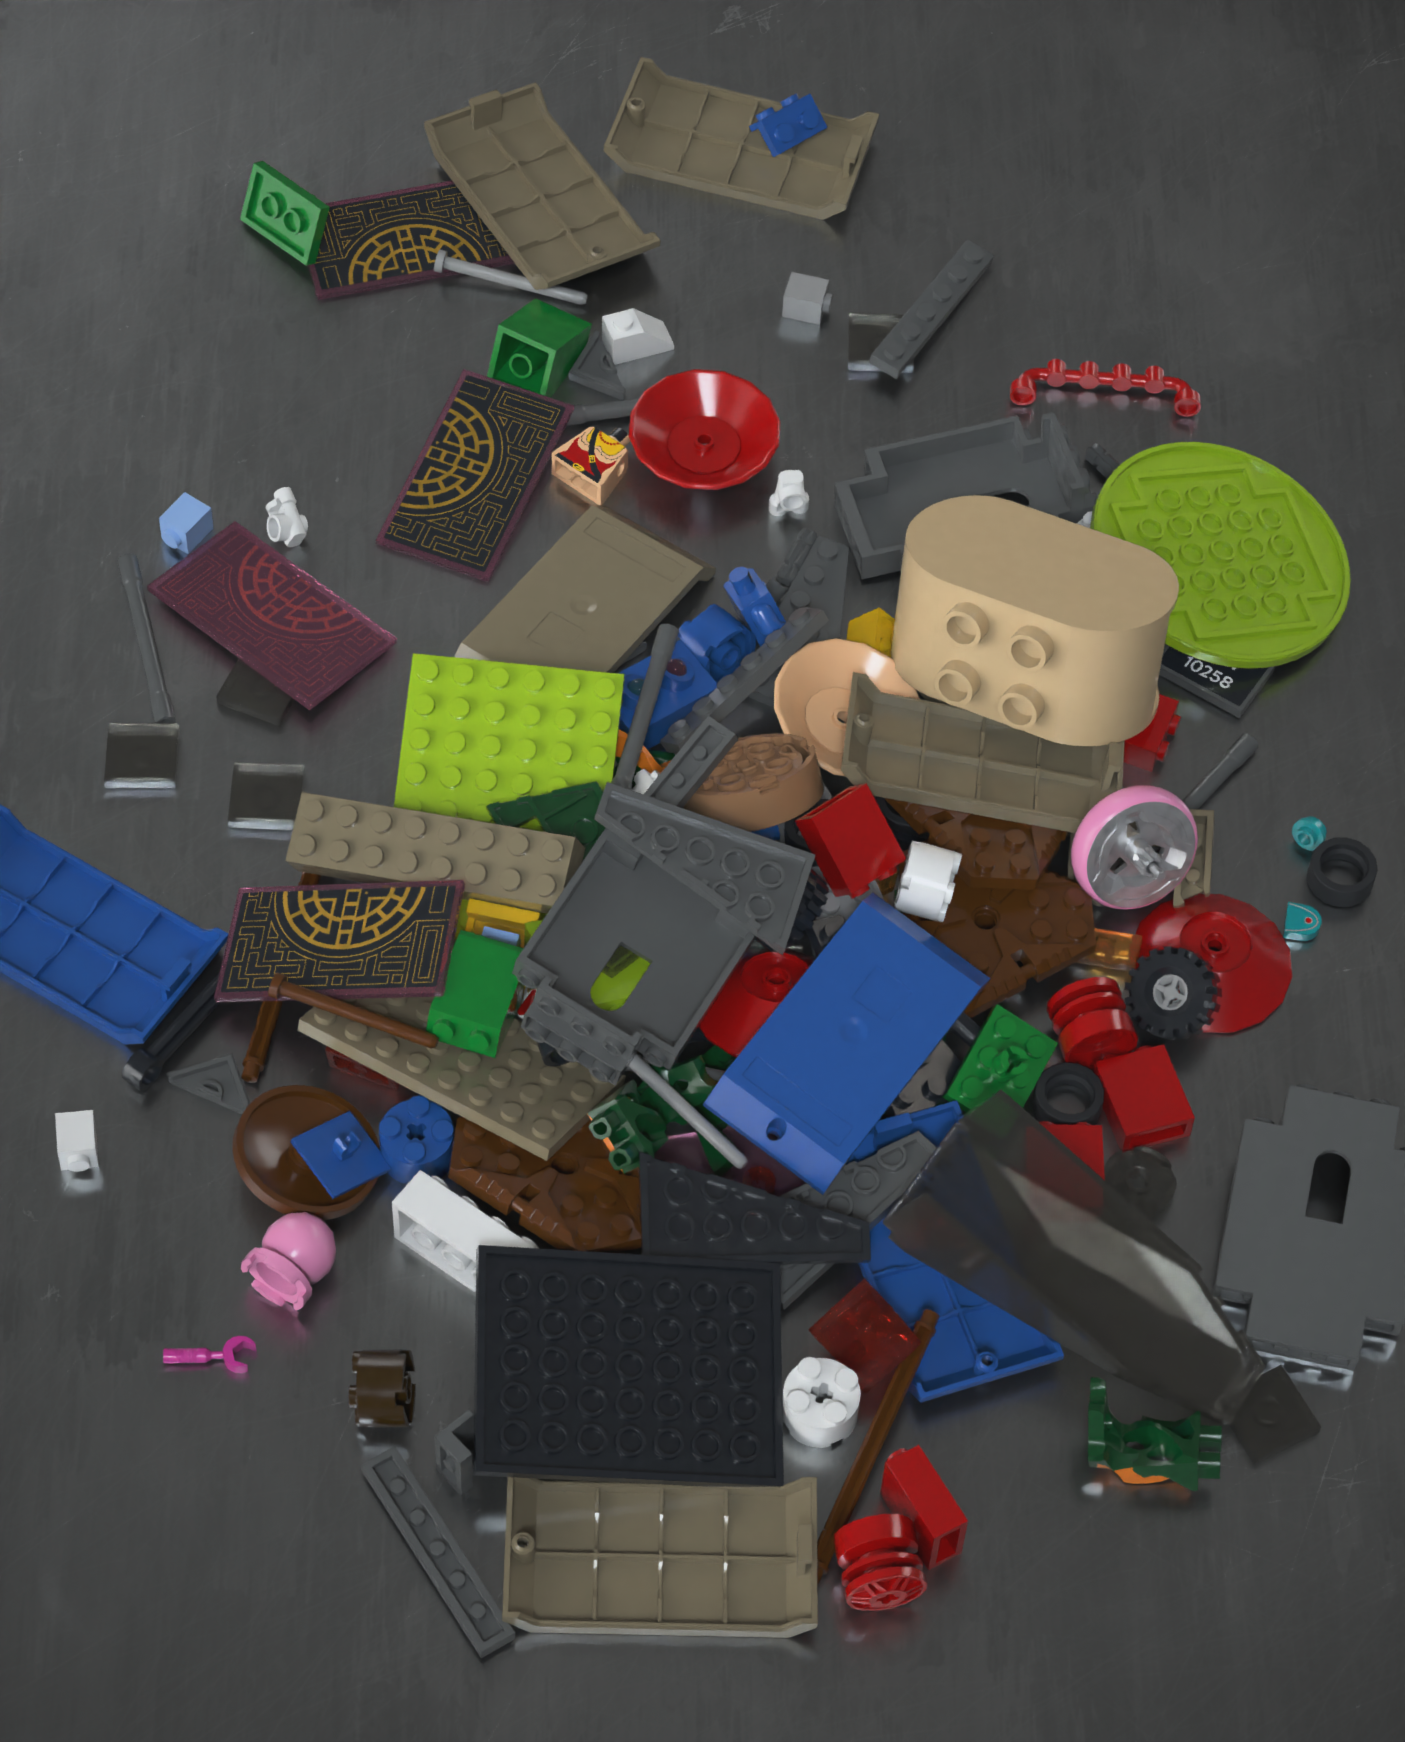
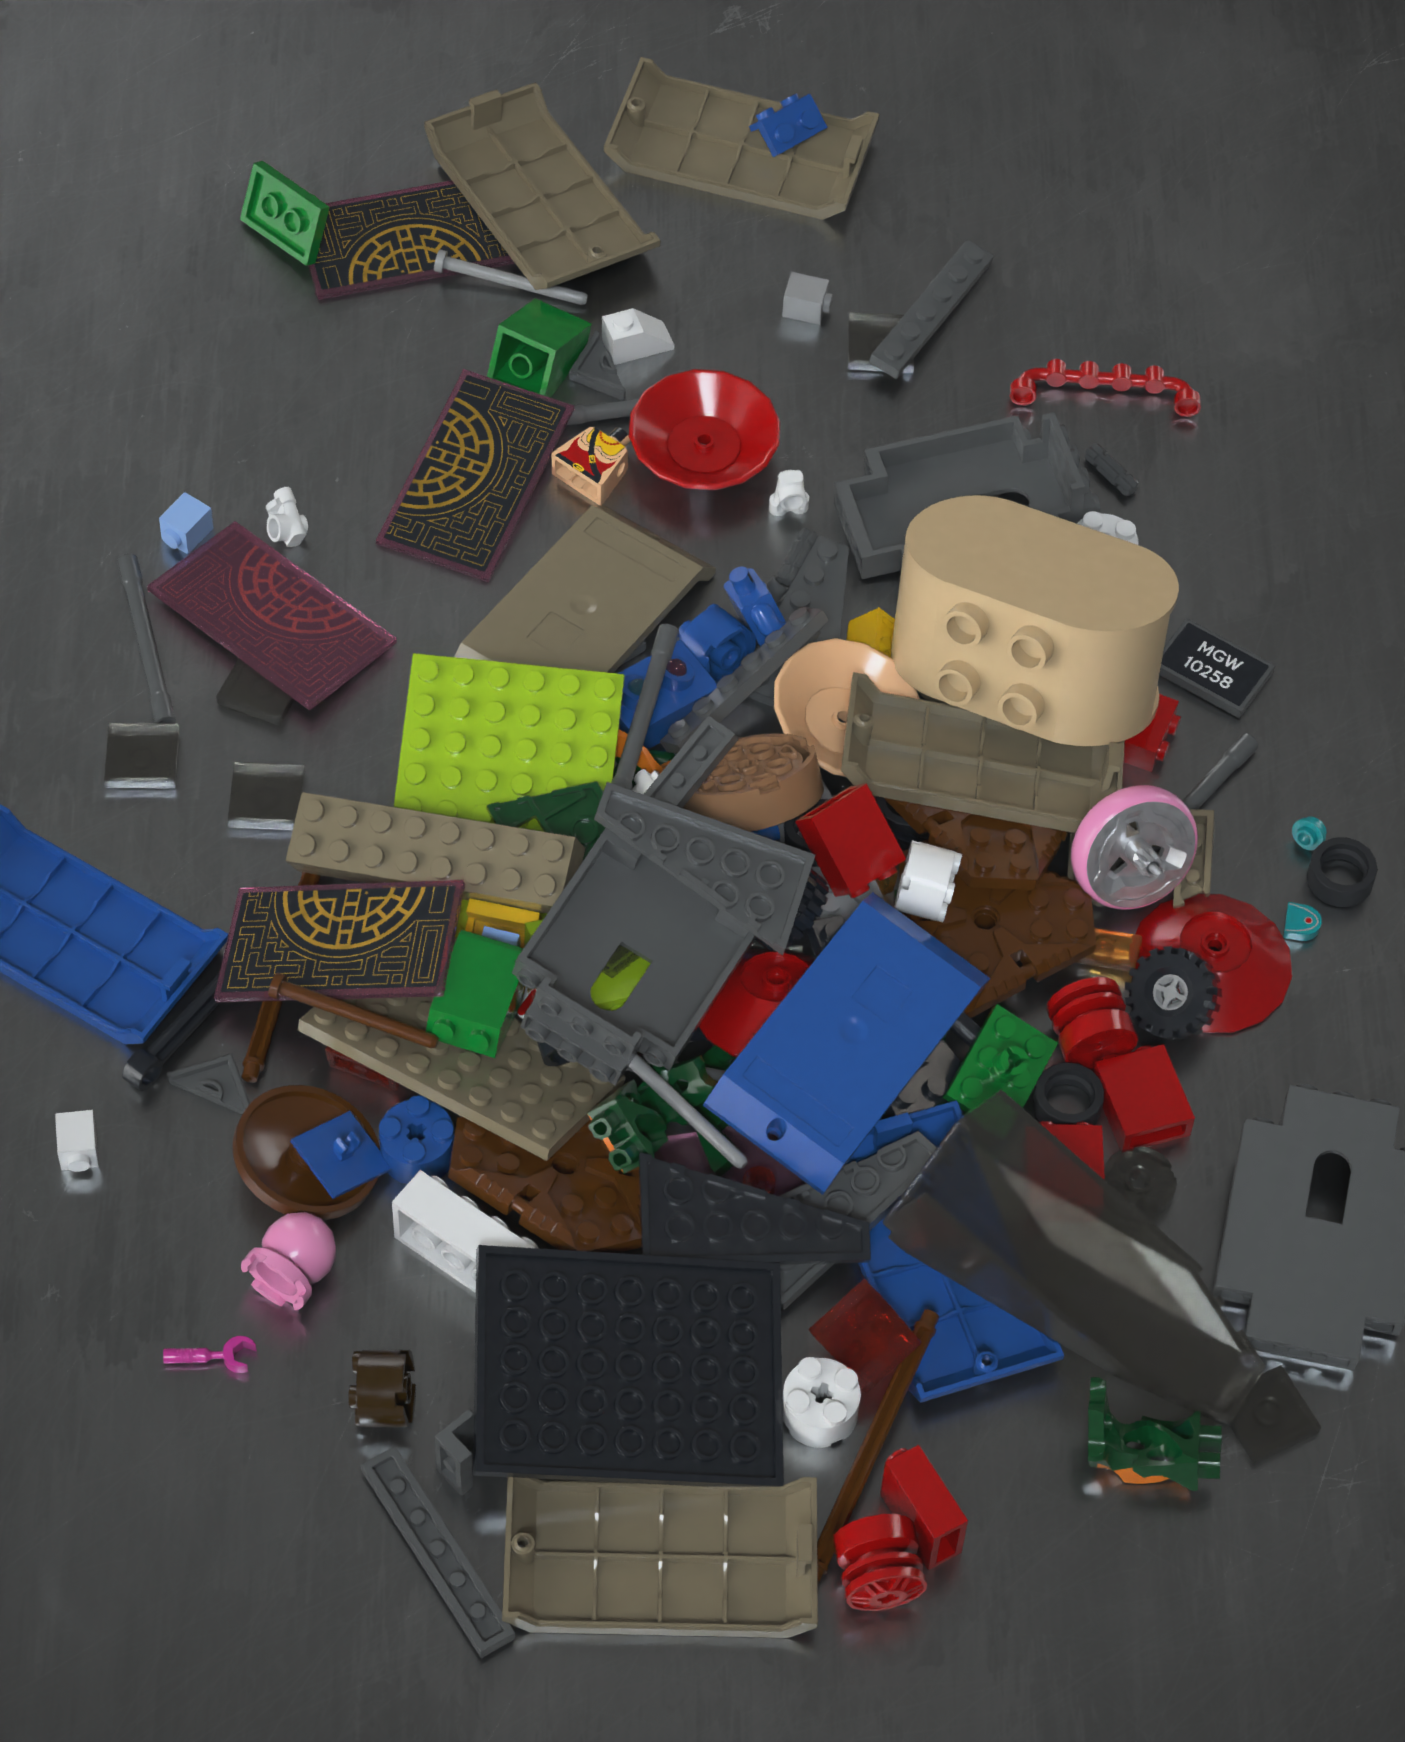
(1248, 547): lime plate -> none

